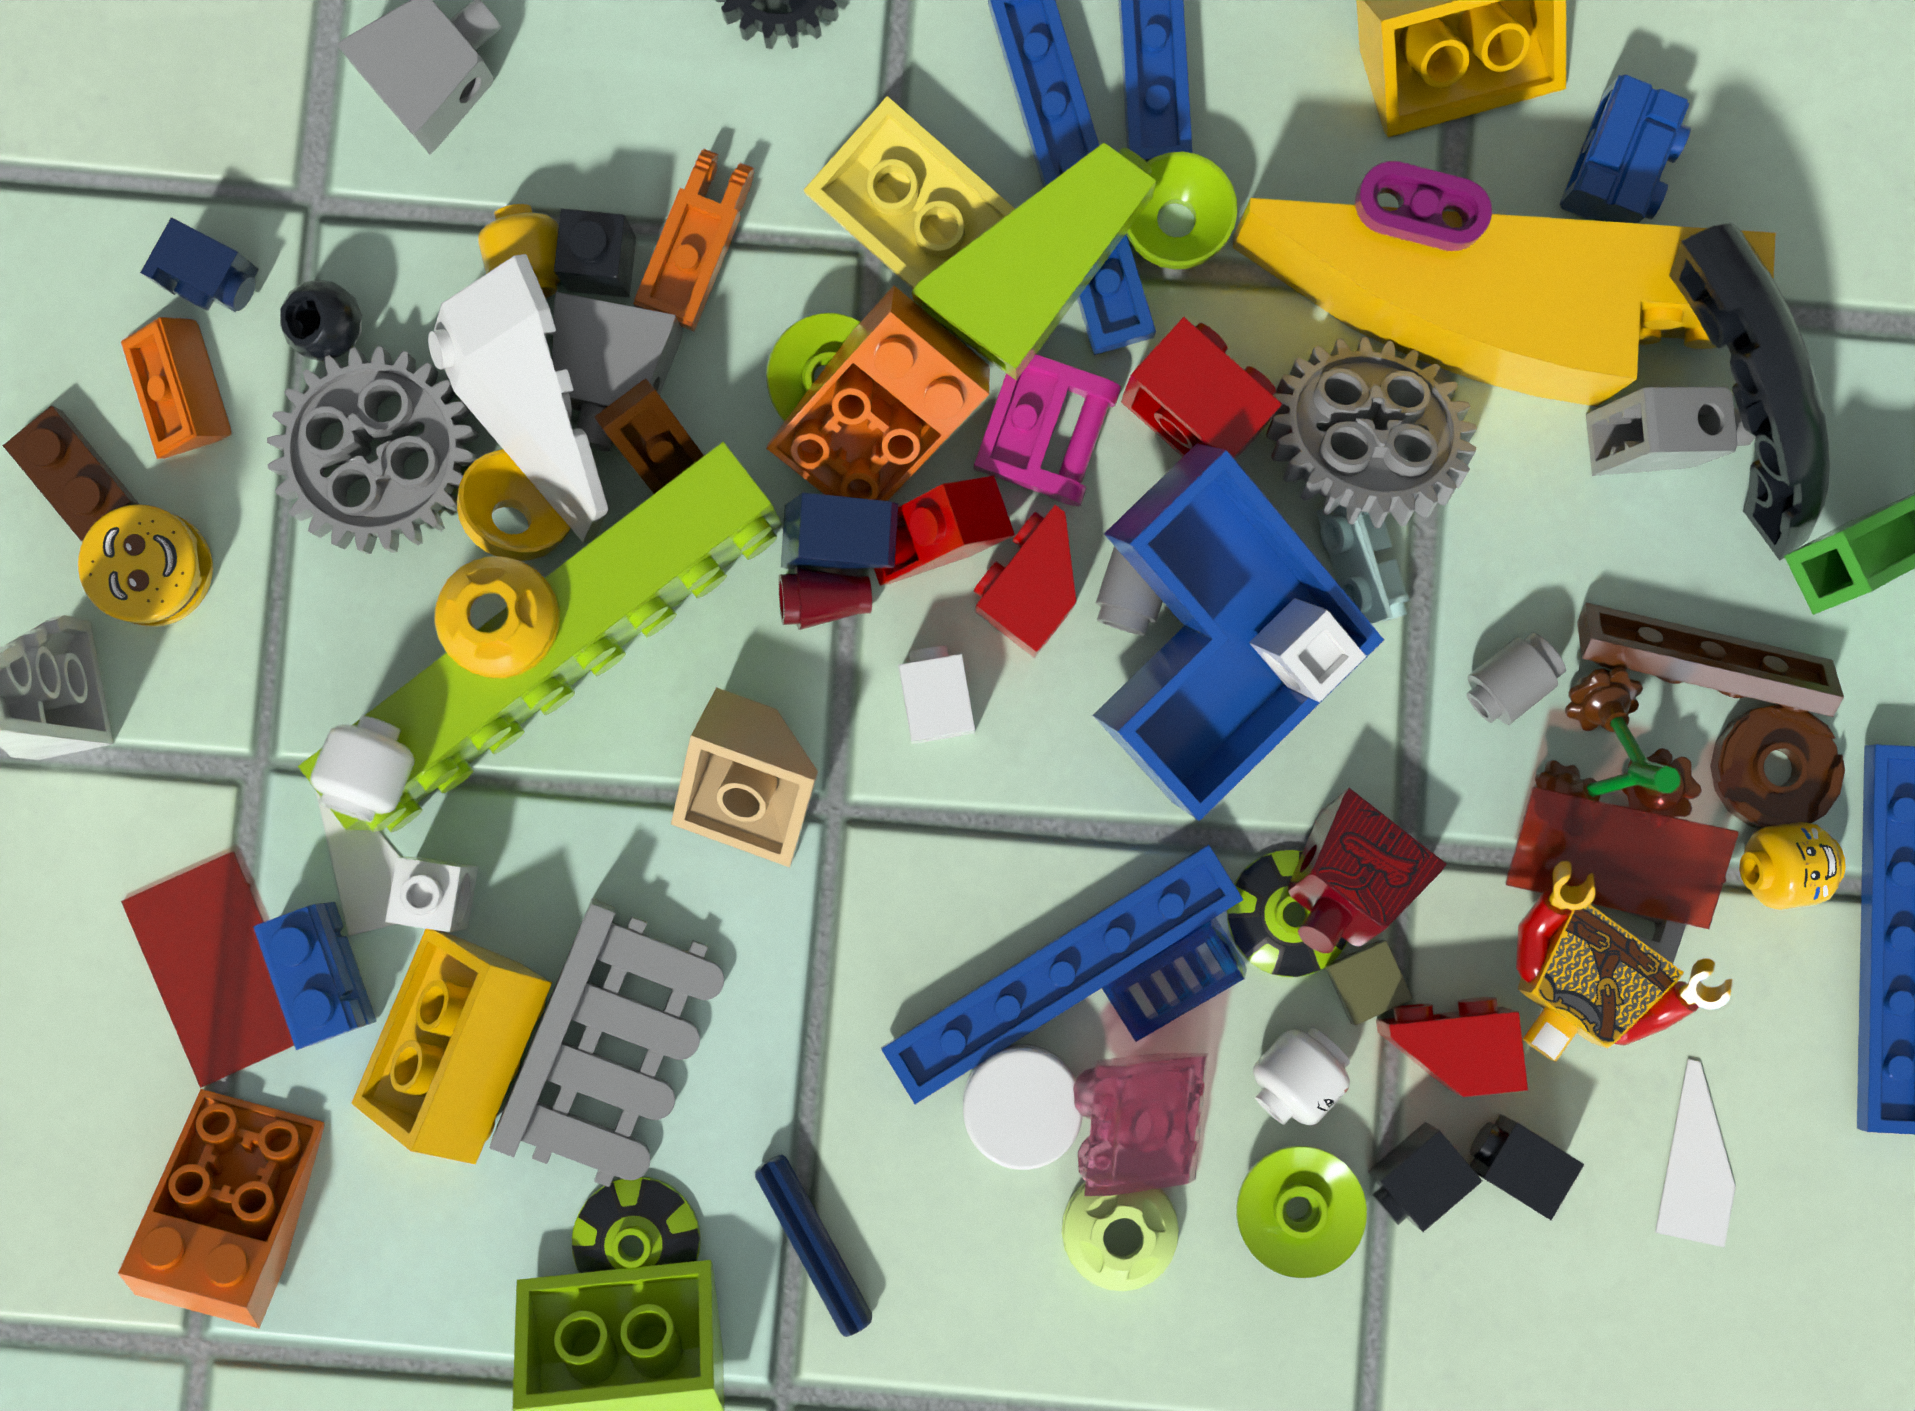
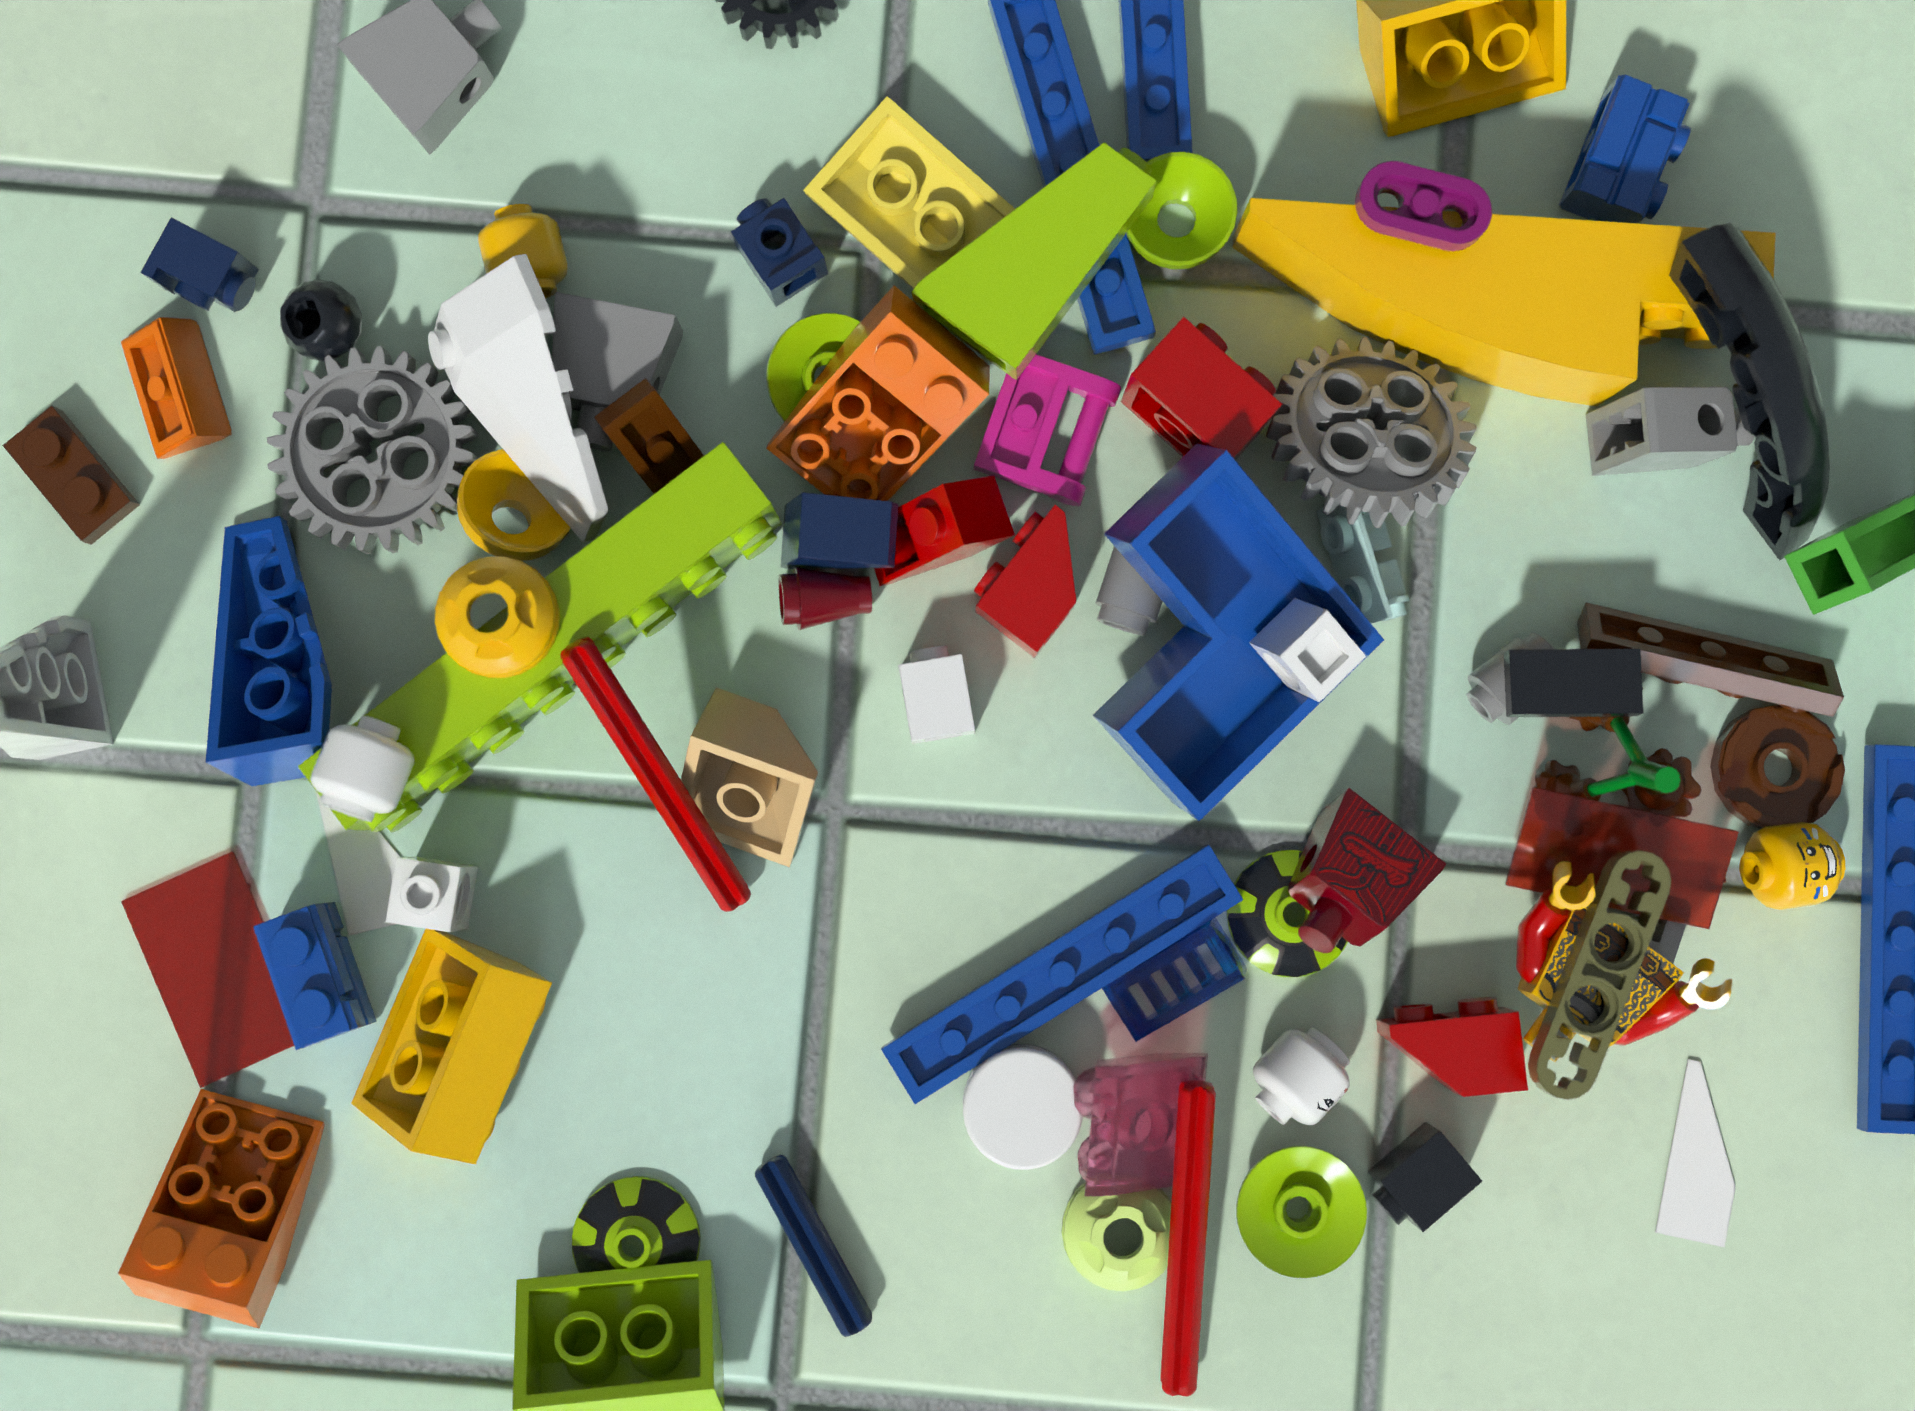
(145, 565): yellow head -> none
(268, 661): none -> blue wedge
(593, 1075): light grey fence -> none
(595, 253): black brick -> none
(655, 773): none -> red axle
(693, 243): orange hinge -> none
(785, 269): none -> dark blue brick
(1187, 1237): none -> red axle
(1368, 982): olive tile -> none
(1524, 1165): black brick -> none
(1573, 683): none -> black tile
(1611, 979): none -> olive beam

